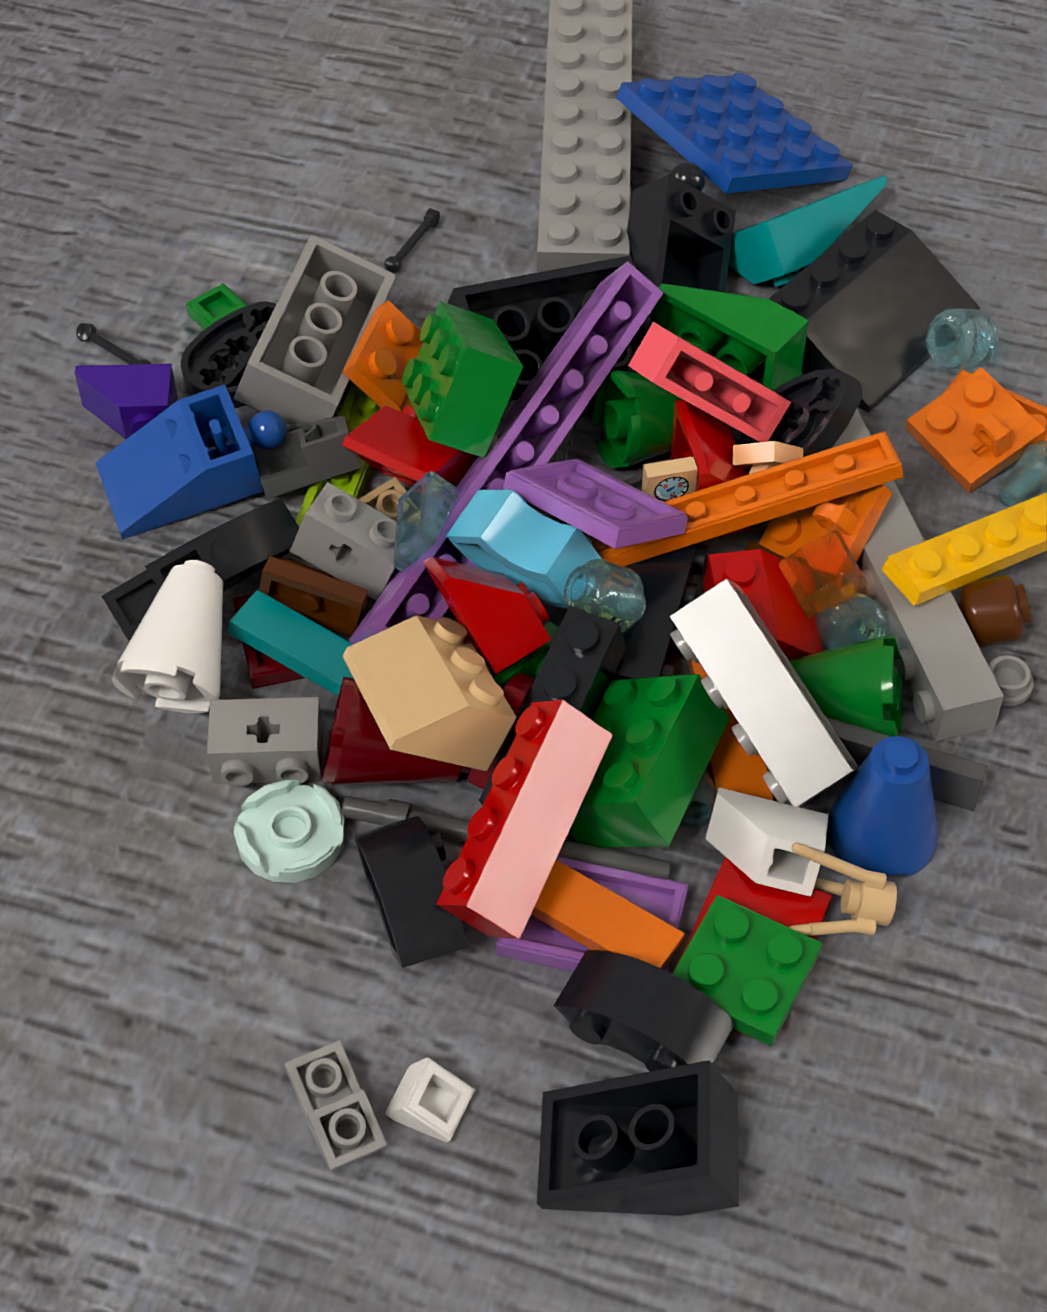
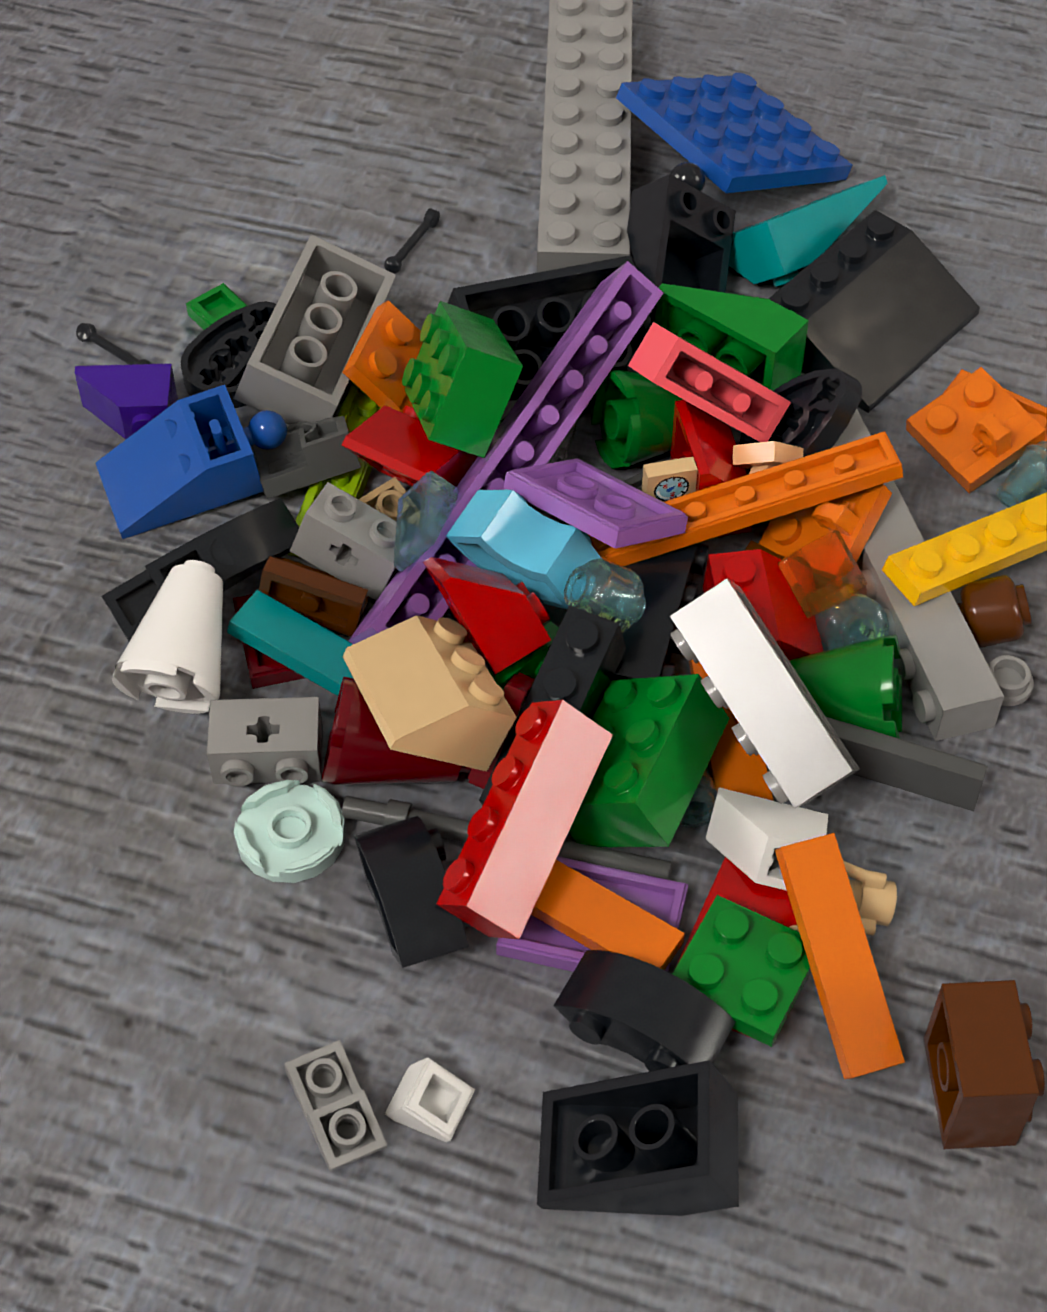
(839, 956): none -> orange tile
(887, 811): blue cone -> none
(961, 339): clear light blue head -> none
(982, 1064): none -> reddish brown brick

